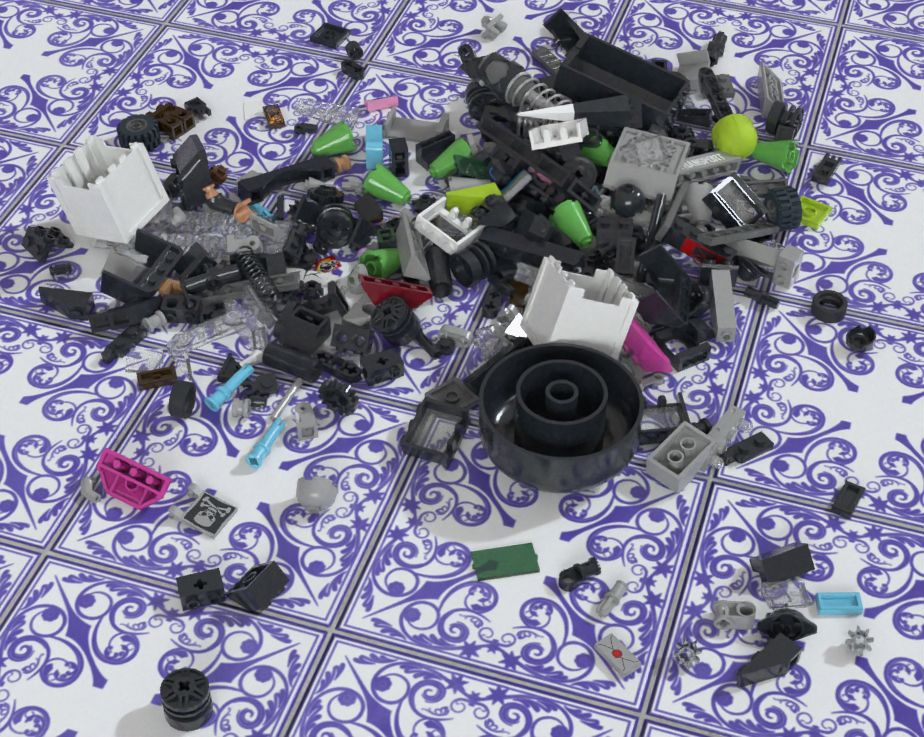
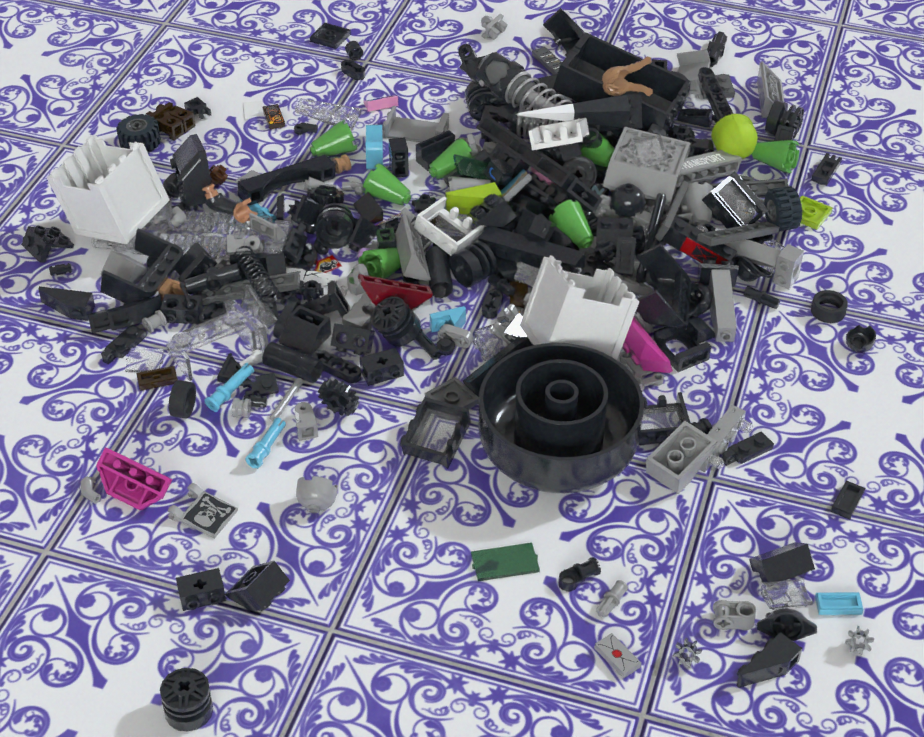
(453, 317): none -> medium azure slope
(616, 85): none -> medium nougat hair

